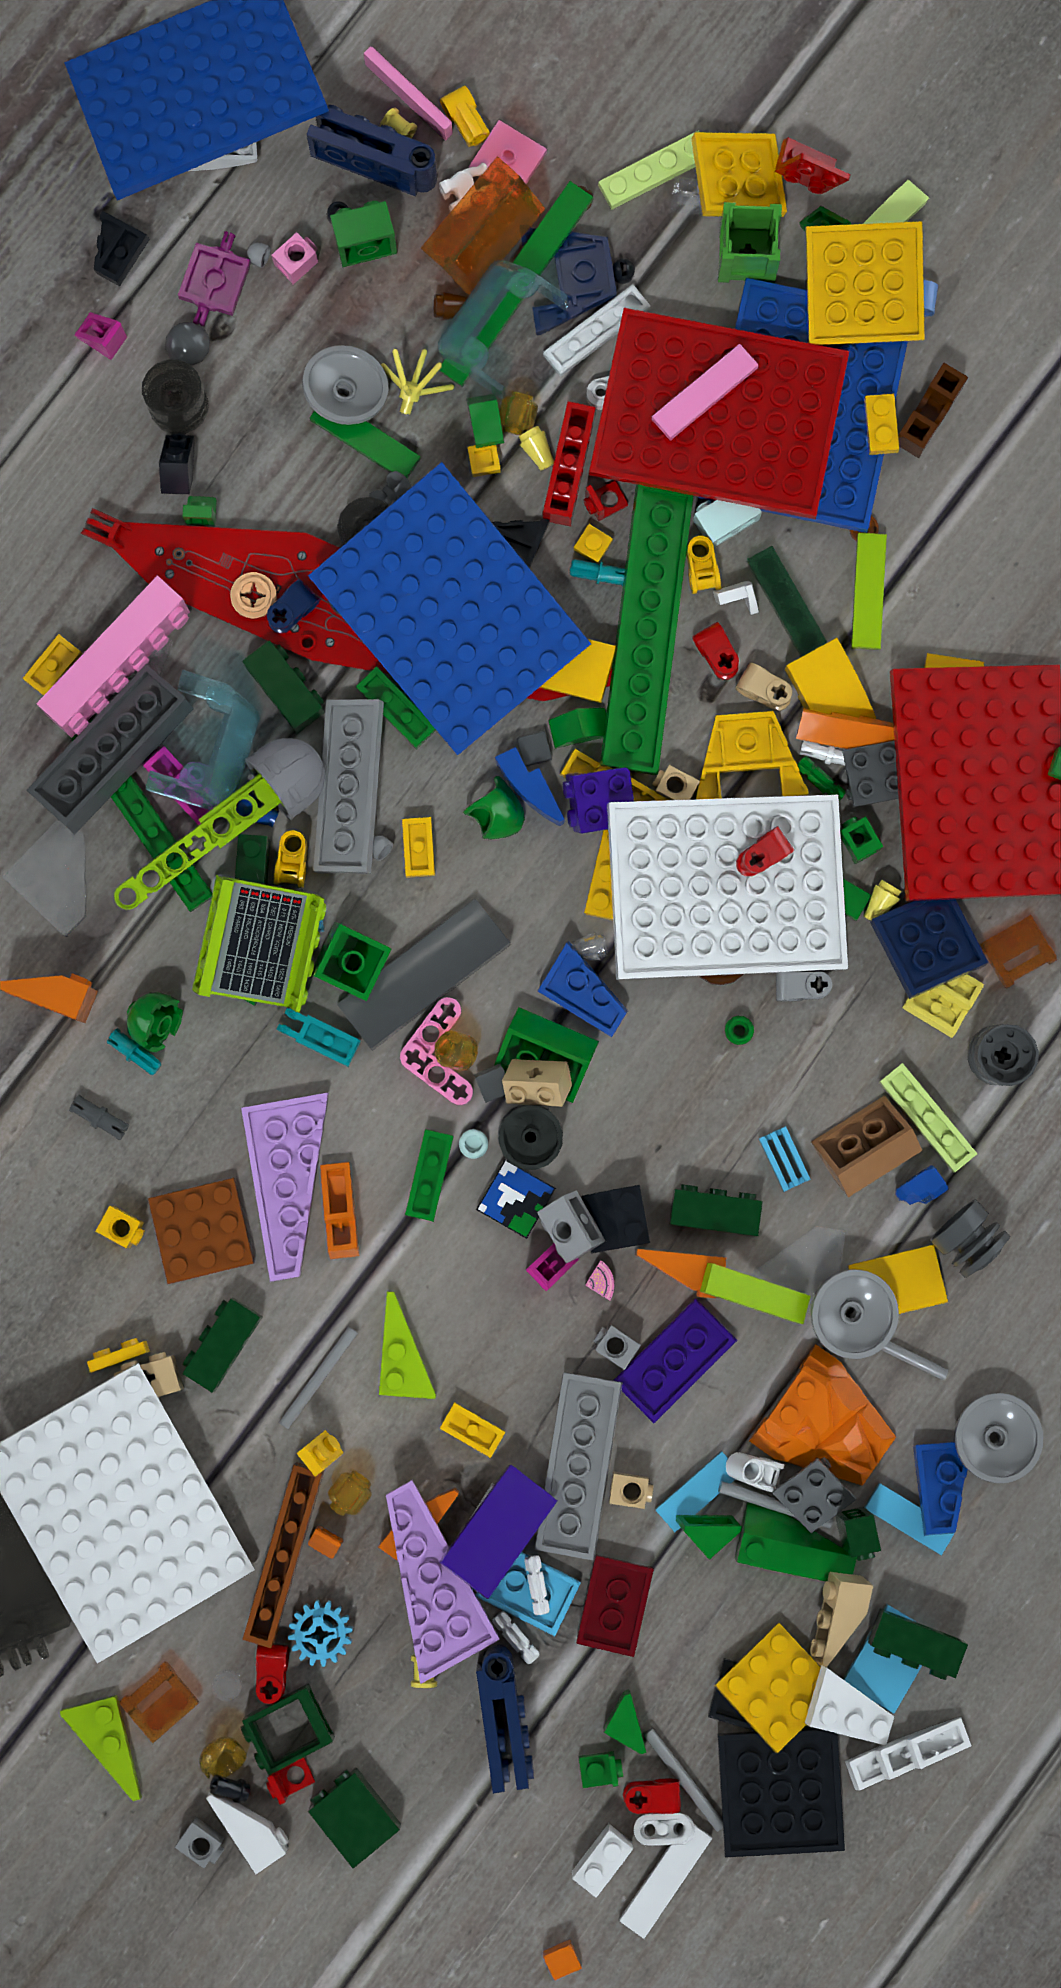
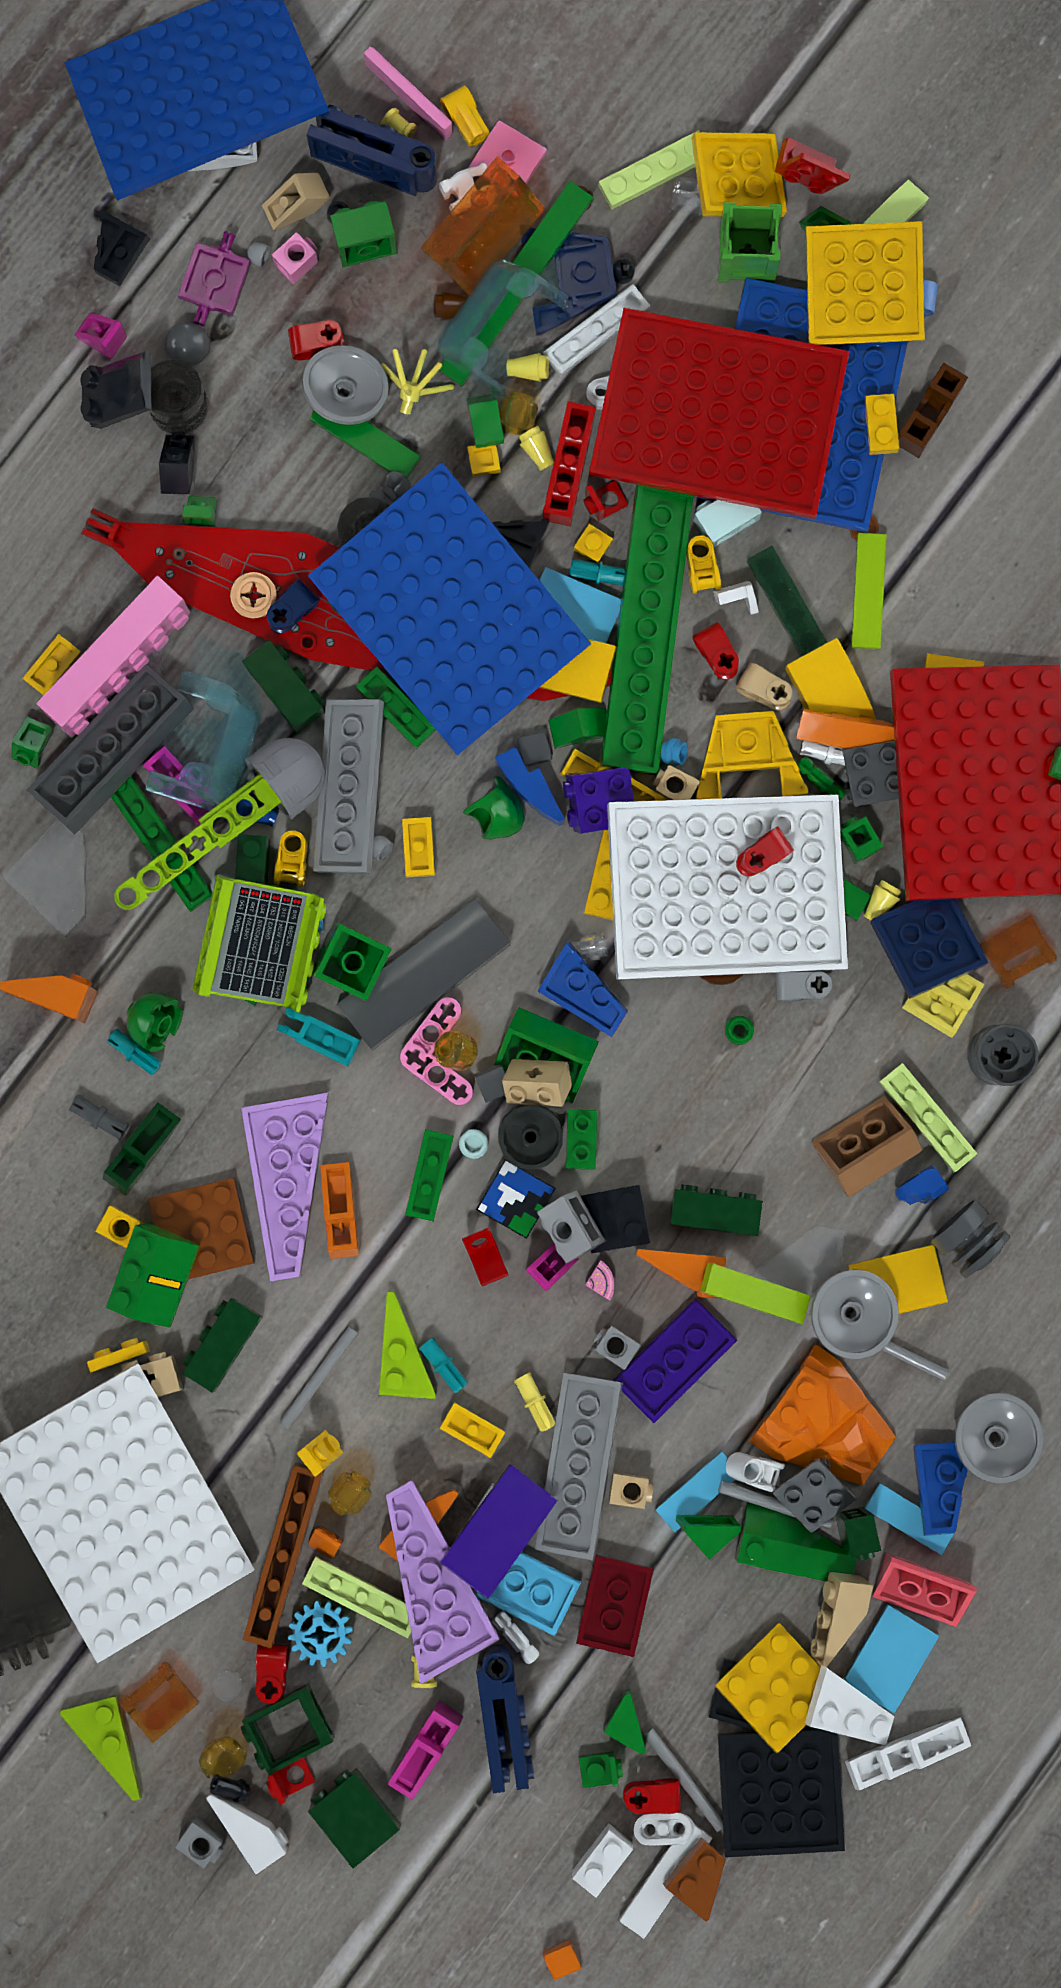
(30, 742): none -> green bracket
(116, 390): none -> black slope
(141, 1149): none -> dark green slope
(152, 1275): none -> green slope
(295, 199): none -> tan slope
(311, 338): none -> red piece
(358, 1596): none -> yellowish green plate
(425, 1750): none -> dark pink slope
(443, 1365): none -> teal axle
(485, 1257): none -> red bracket
(529, 367): none -> light yellow cone
(535, 1402): none -> light yellow axle
(537, 1585): white axle -> none
(581, 1139): none -> green brick
(588, 607): none -> medium azure tile
(674, 752): none -> dark azure plate
(697, 1878): none -> dark orange wing
(705, 392): bright pink tile -> none
(774, 1136): medium azure tile -> none
(917, 1644): dark green brick -> none
(923, 1590): none -> coral slope

